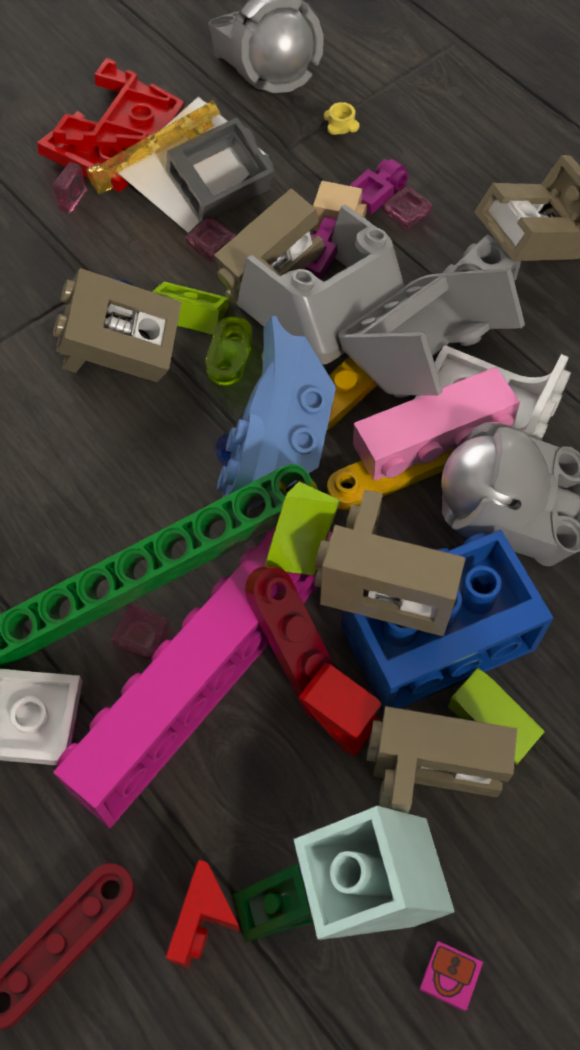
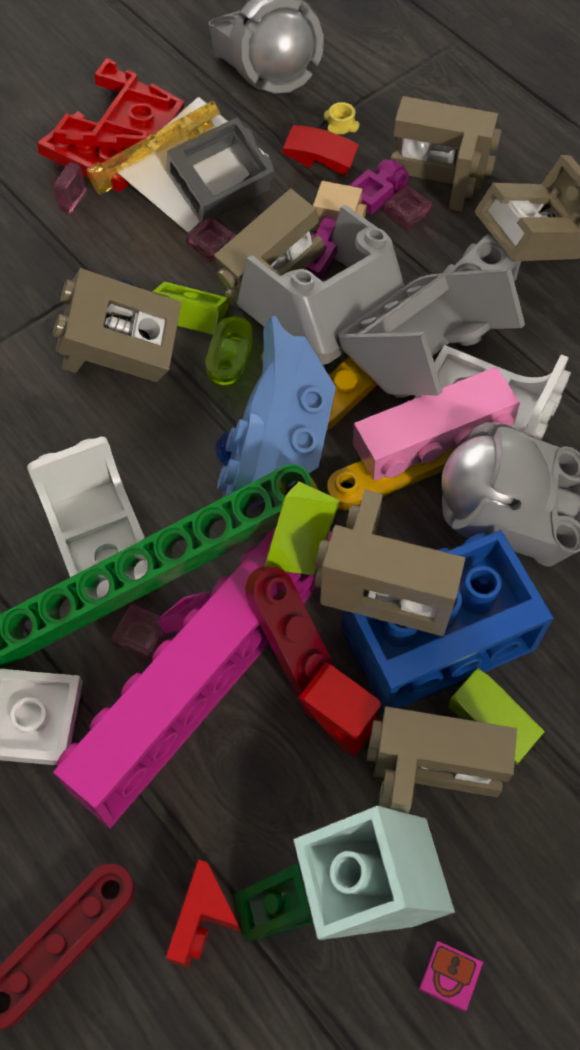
(86, 506): none -> white bracket
(174, 617): none -> dark pink tile
(312, 144): none -> red slope
(446, 145): none -> dark tan brick

